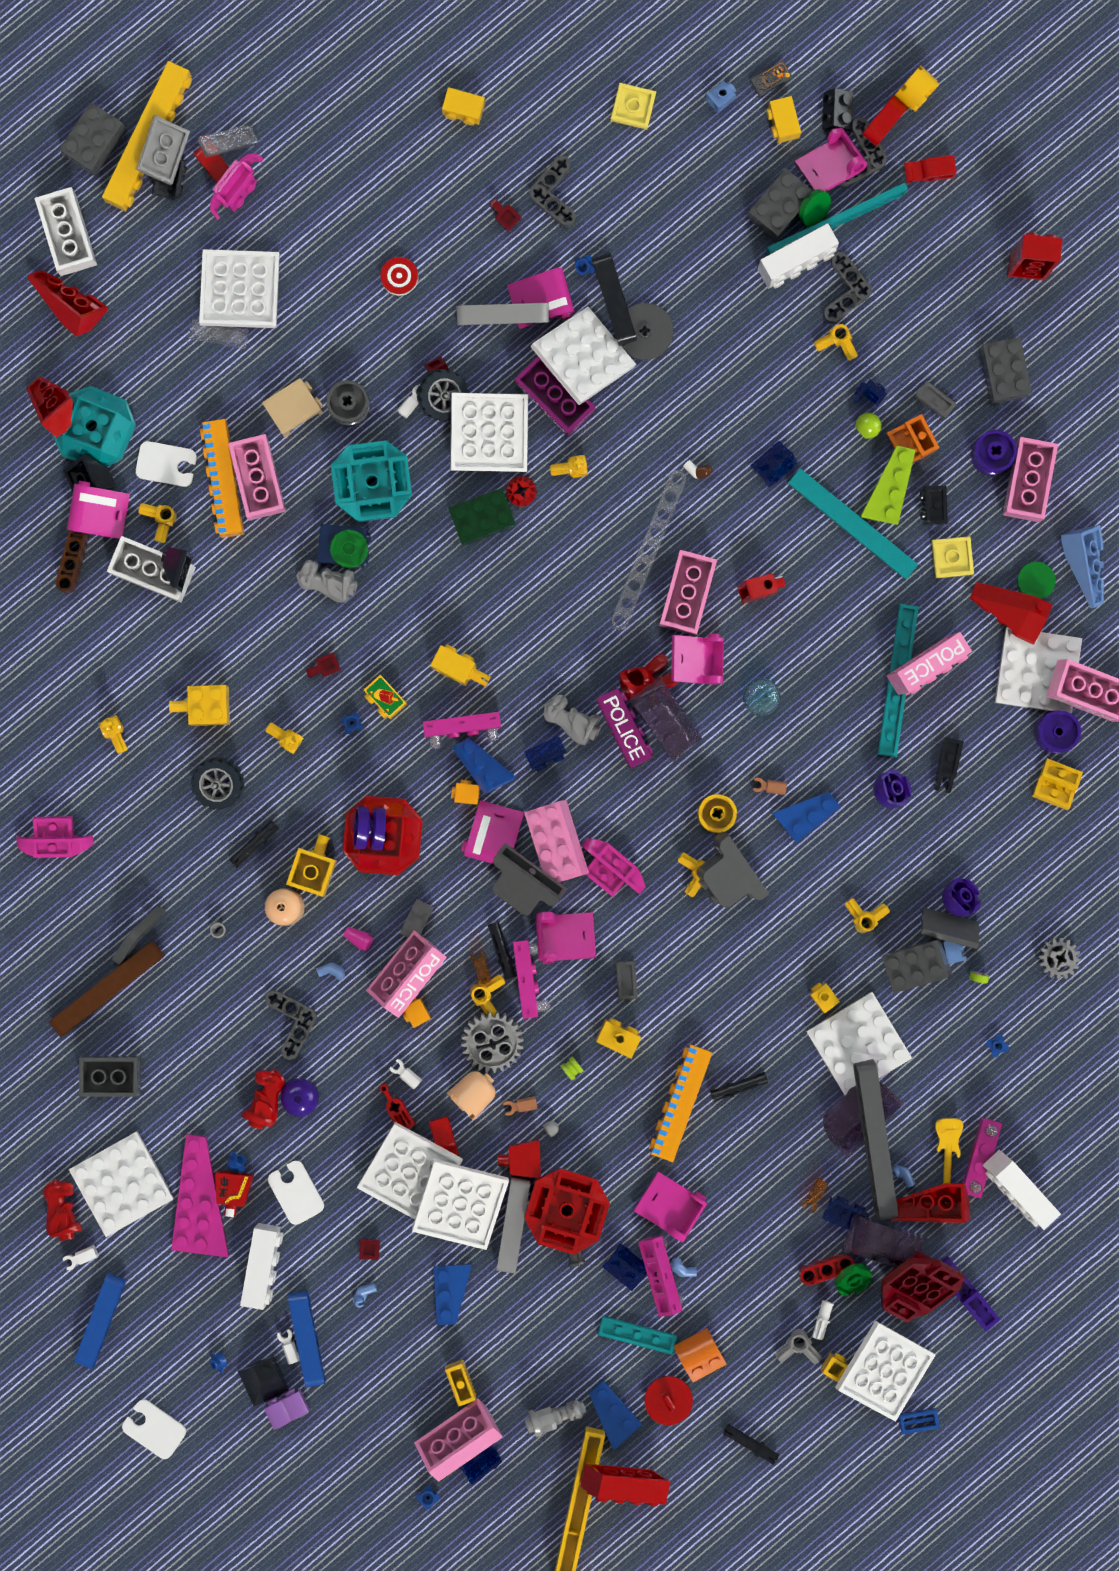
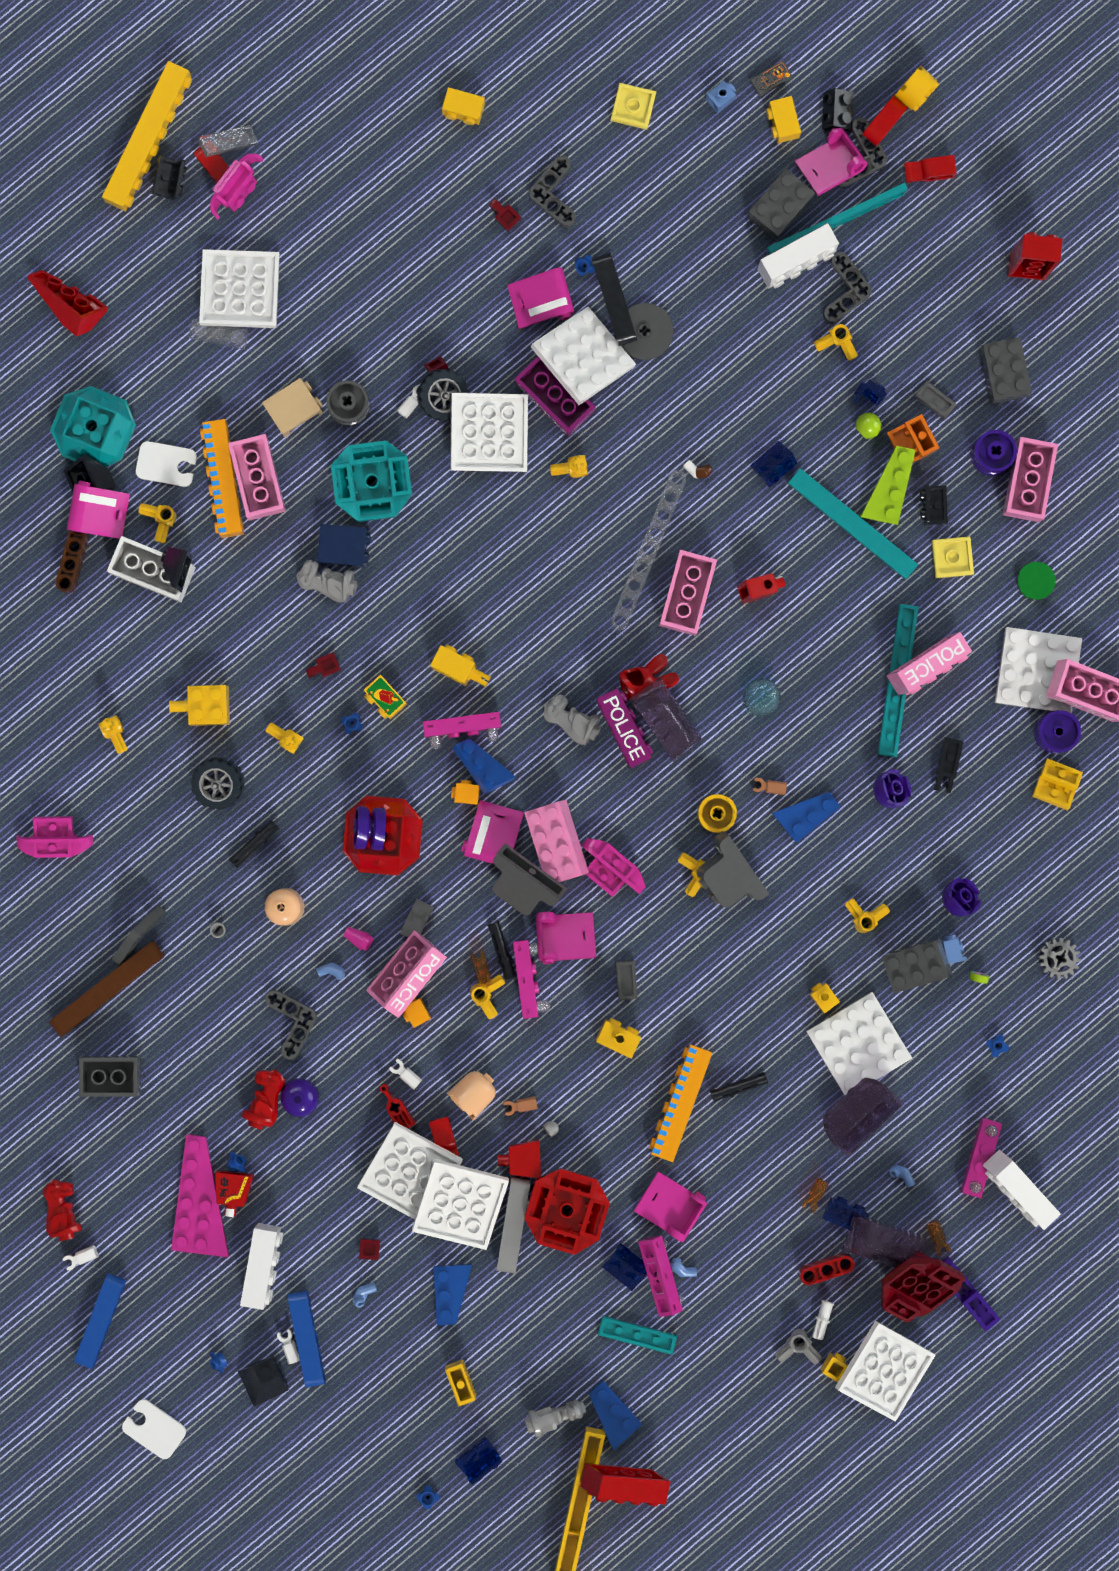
(51, 405): red wedge -> none
(65, 231): white brick -> none
(92, 139): dark grey brick -> none
(121, 1184): white plate -> none
(162, 150): light grey tile -> none
(286, 1408): medium lavender brick -> none
(298, 1198): white piece -> none
(312, 869): yellow brick -> none
(349, 548): green tile -> none
(399, 276): red tile -> none
(458, 1440): bright pink brick -> none
(482, 517): dark green brick -> none
(498, 1057): light grey gear -> none
(502, 314): light grey beam -> none
(517, 499): red gear -> none
(546, 752): clear blue bracket -> none
(572, 1068): lime wheel -> none
(576, 1260): dark grey bush -> none
(668, 1400): red shield -> none
(697, 659): dark pink door -> none
(699, 1355): orange brick -> none
(751, 1444): black pin -> none
(815, 207): green tile -> none
(853, 1279): green tile -> none
(875, 1139): dark grey beam -> none
(920, 1420): blue tile -> none
(937, 1204): red wedge -> none
(937, 1236): none -> clear orange bar
(948, 1132): yellow piece -> none
(950, 928): dark grey tile -> none
(1016, 610): red wedge -> none
(1083, 555): medium blue wedge -> none

